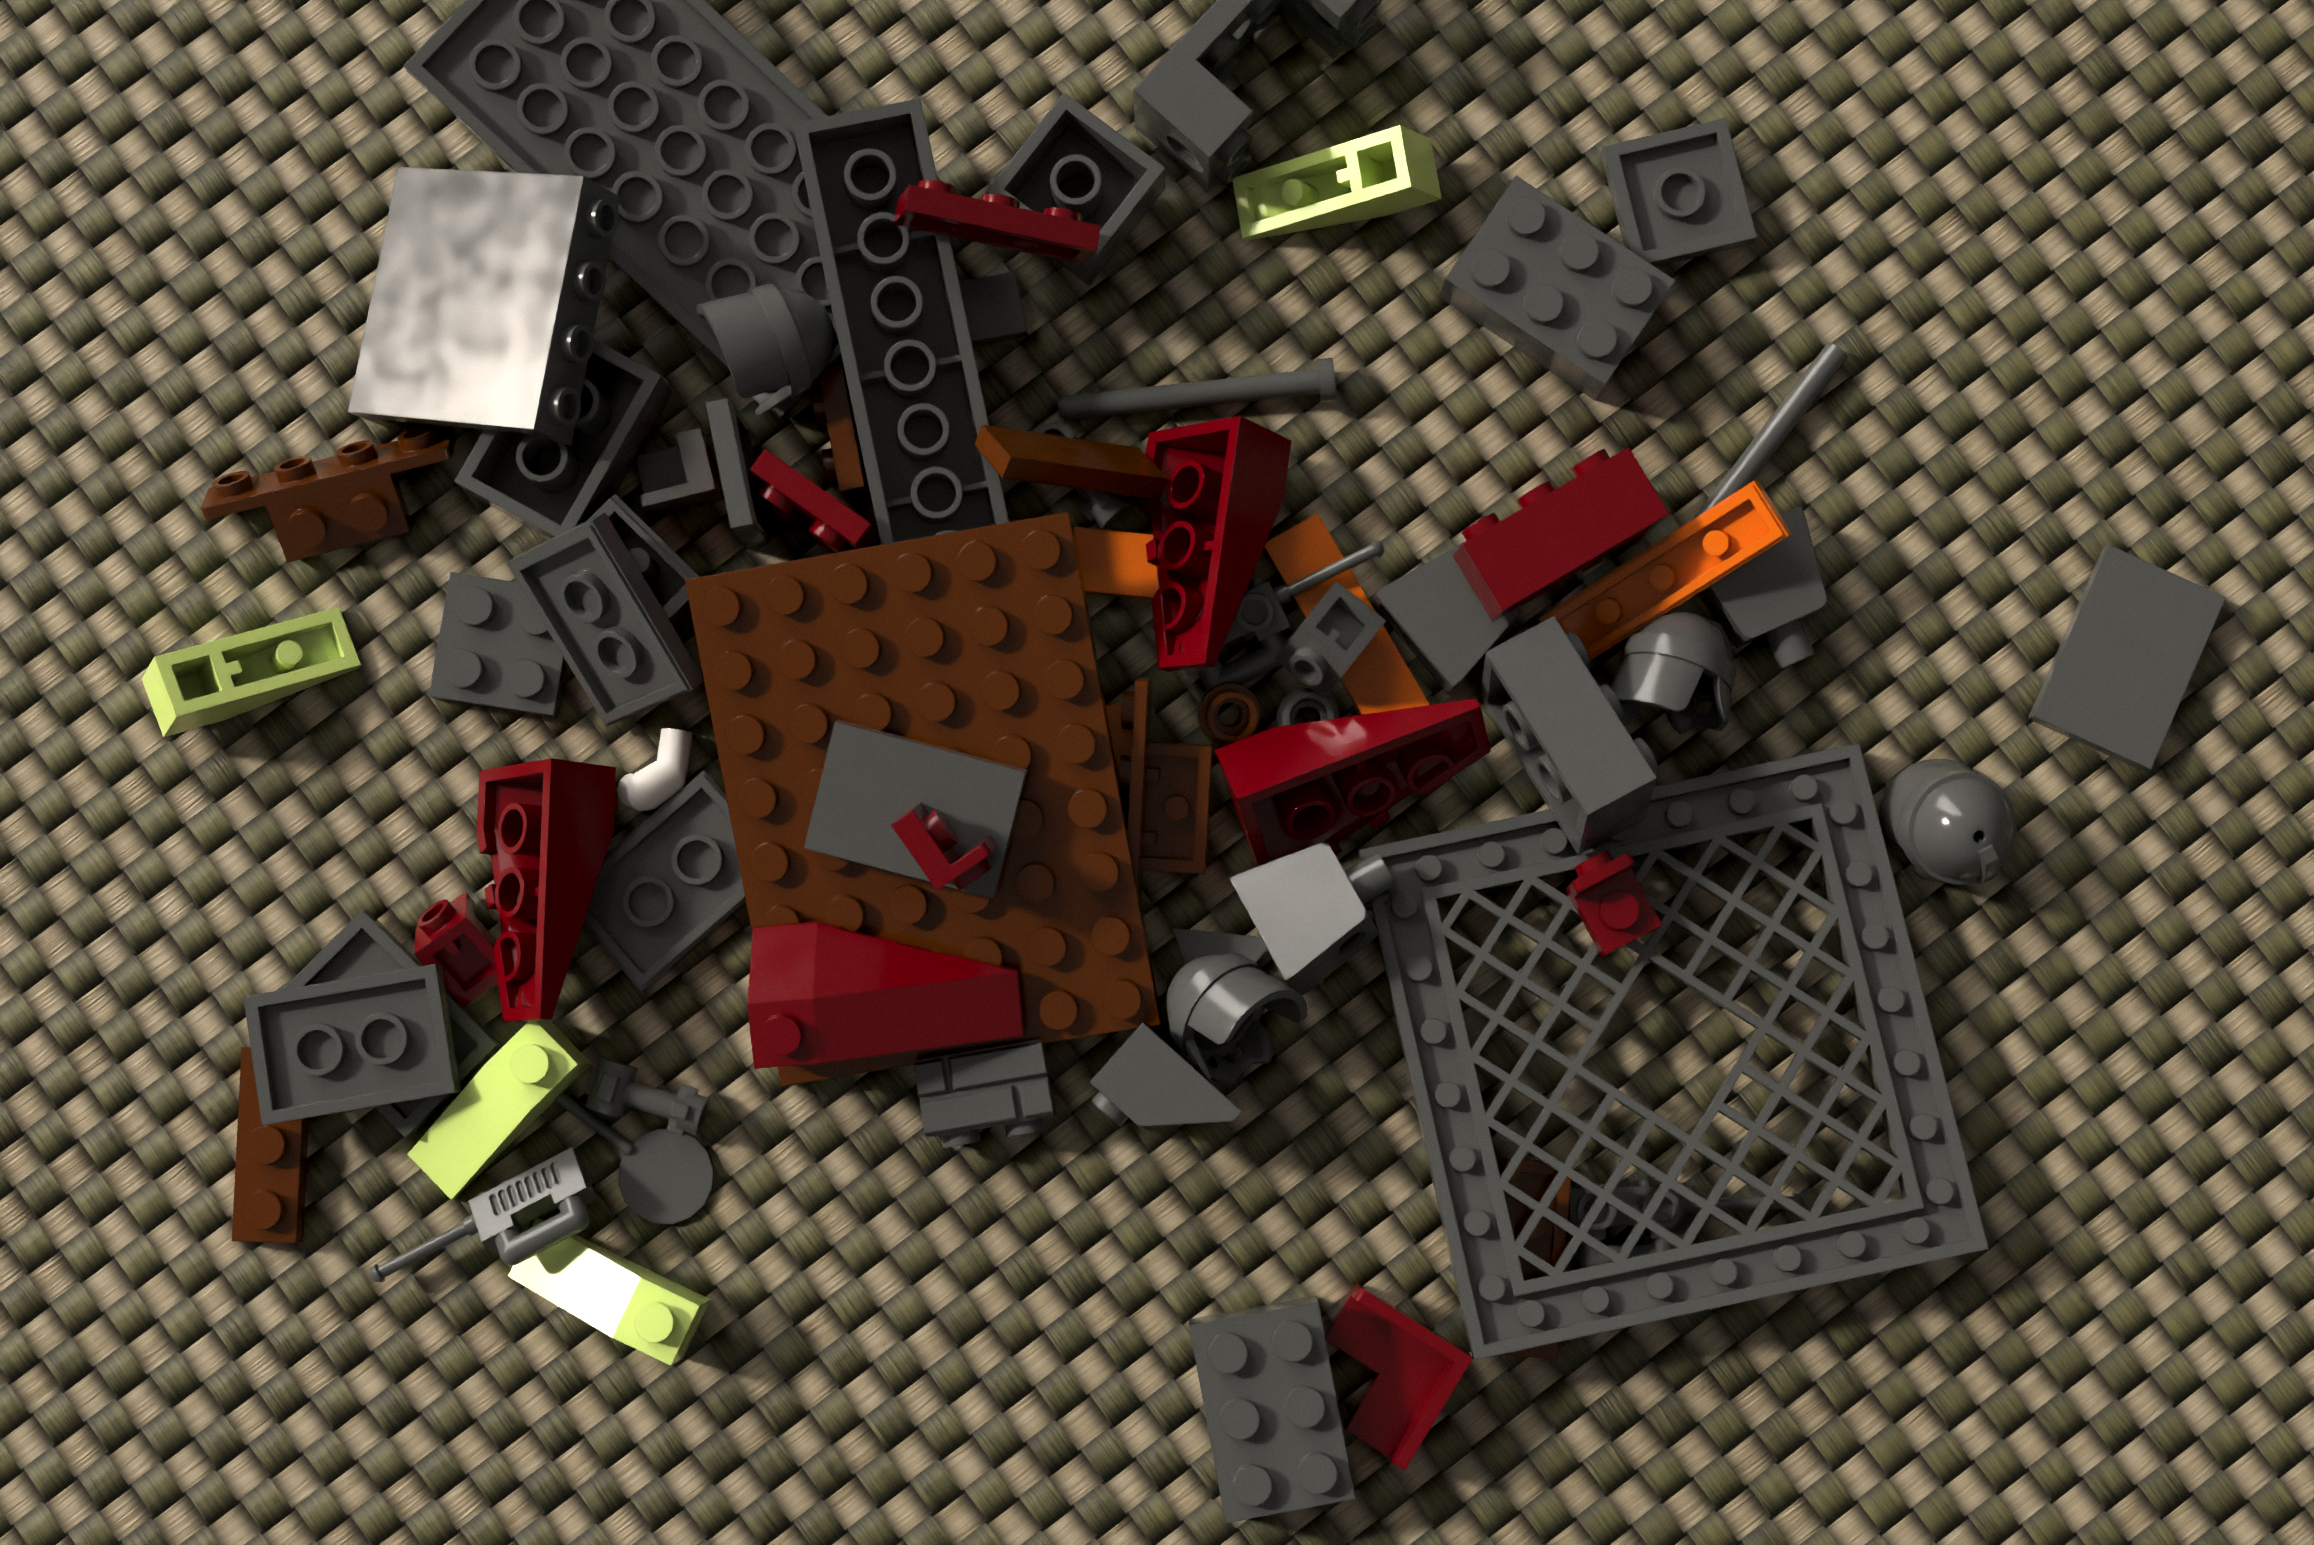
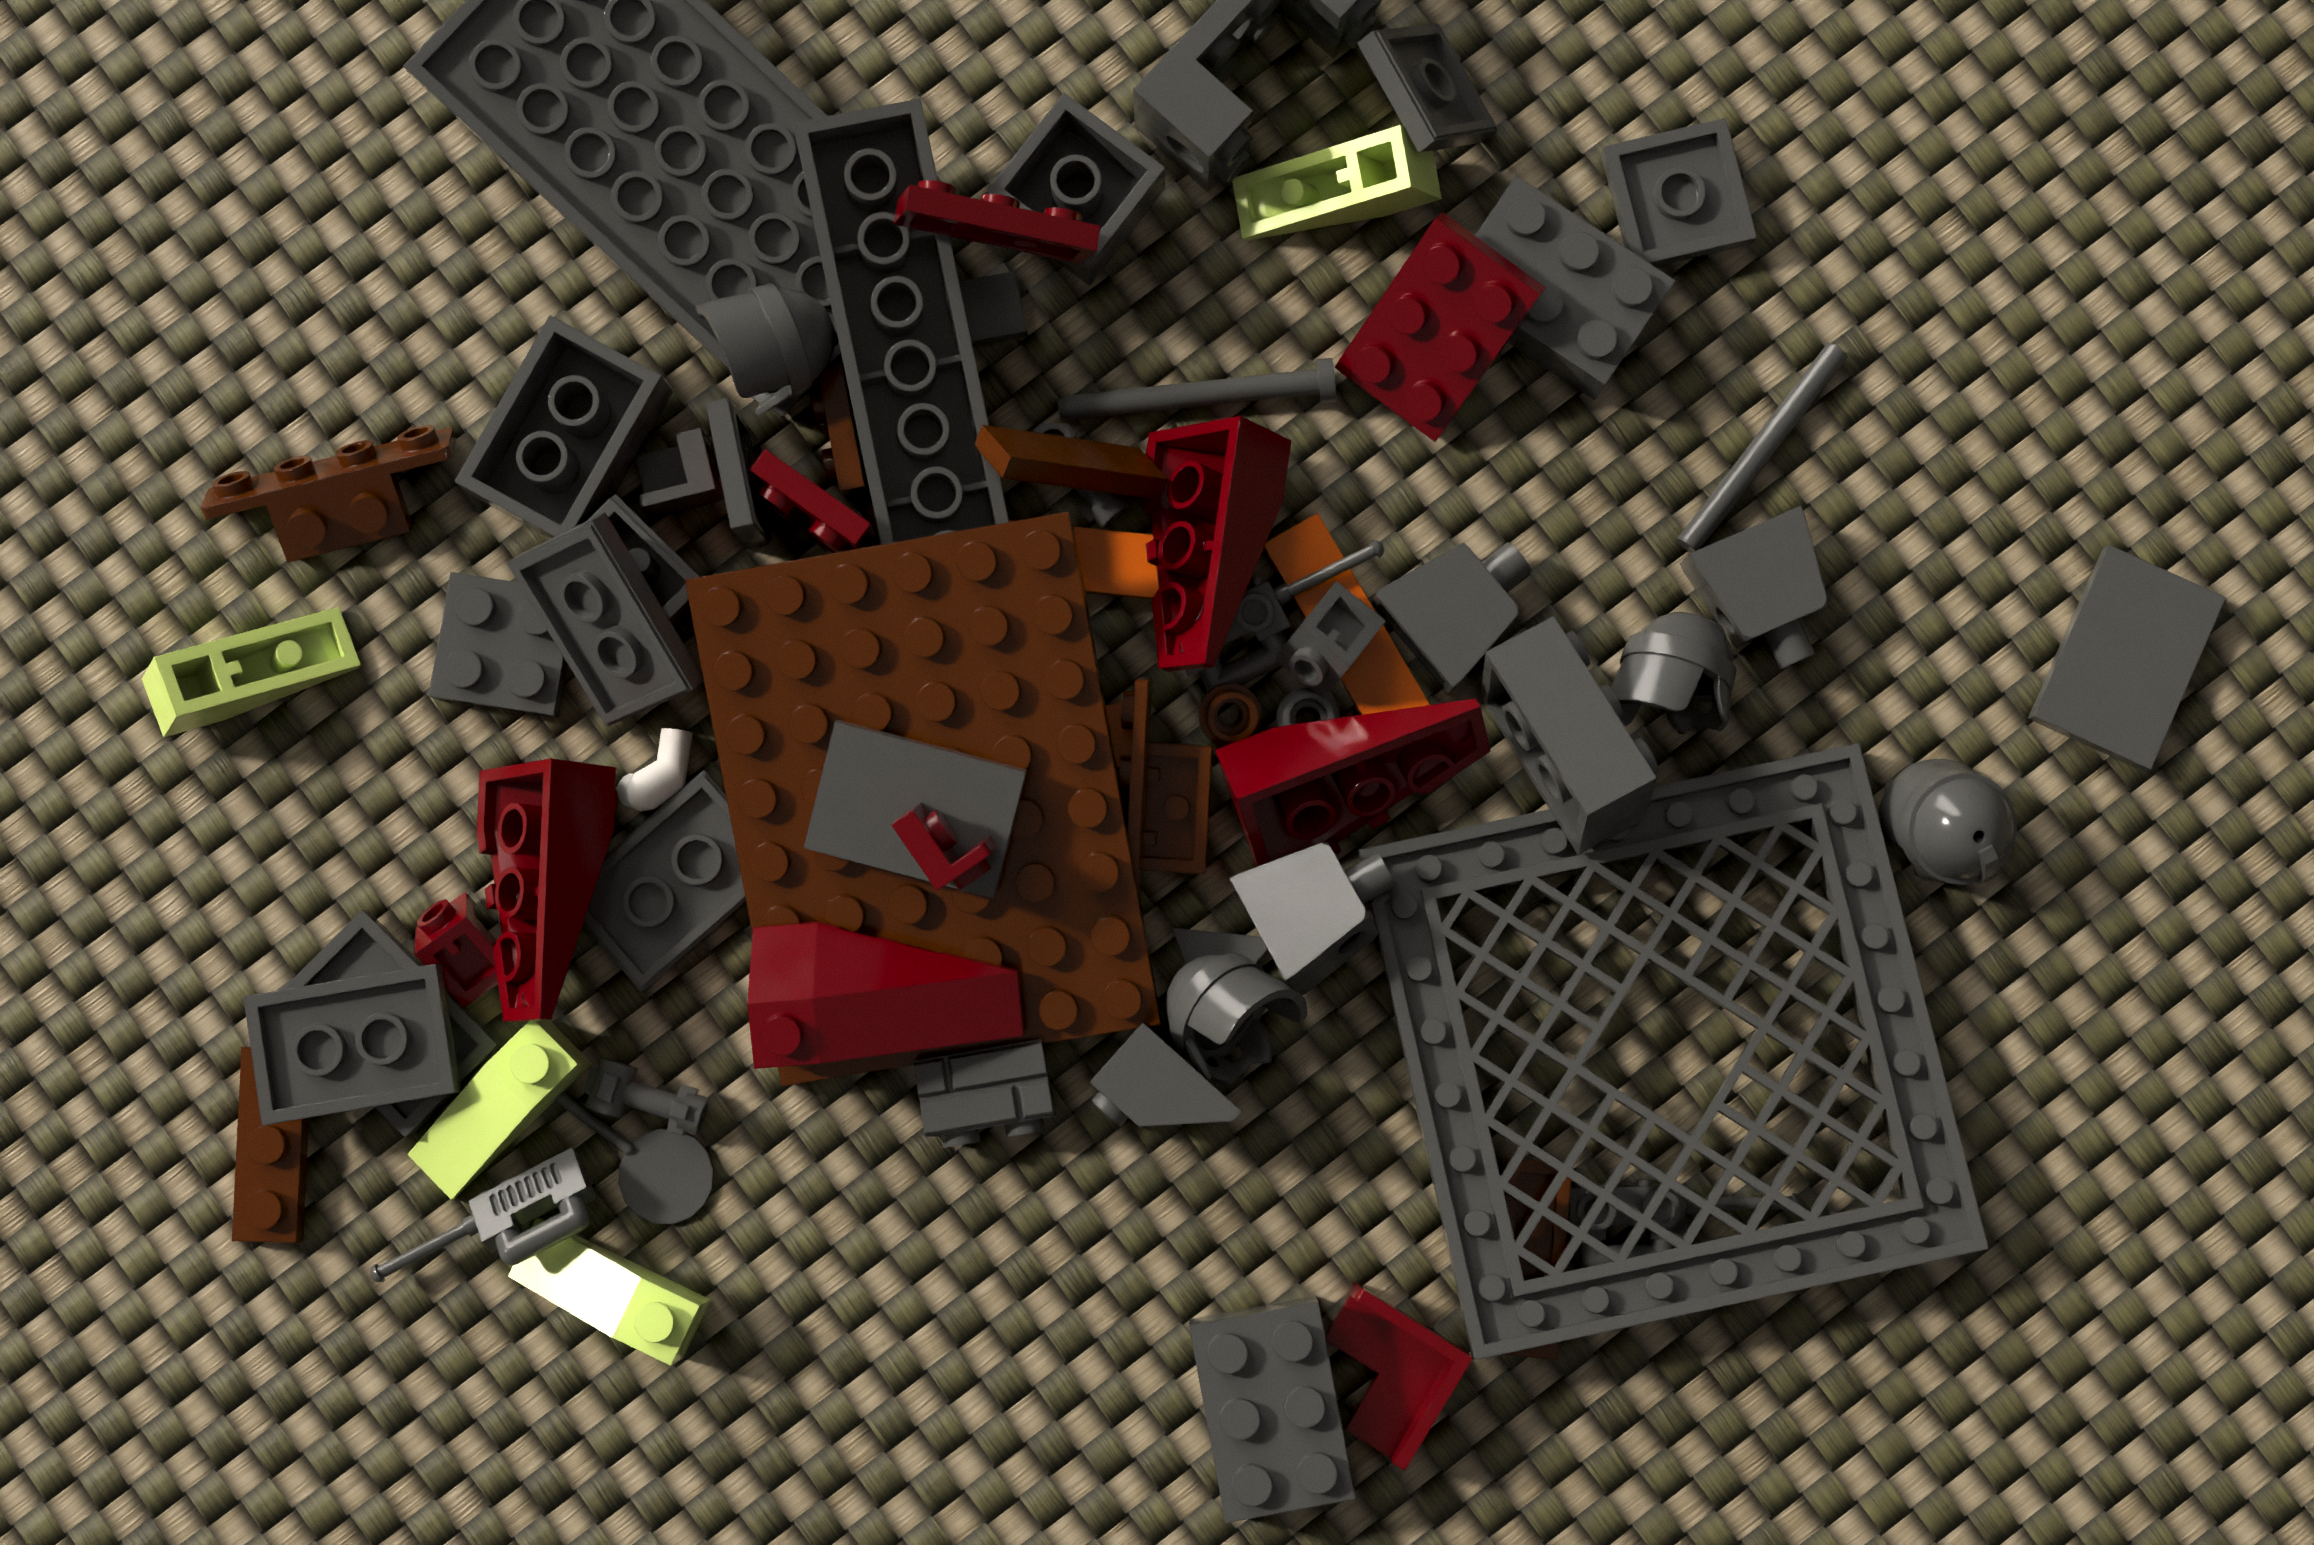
(485, 301): panel -> none
(1427, 87): none -> dark grey tile
(1439, 326): none -> dark red plate
(1559, 531): dark red wedge -> none
(1611, 902): dark red bracket -> none
(1673, 570): orange tile -> none

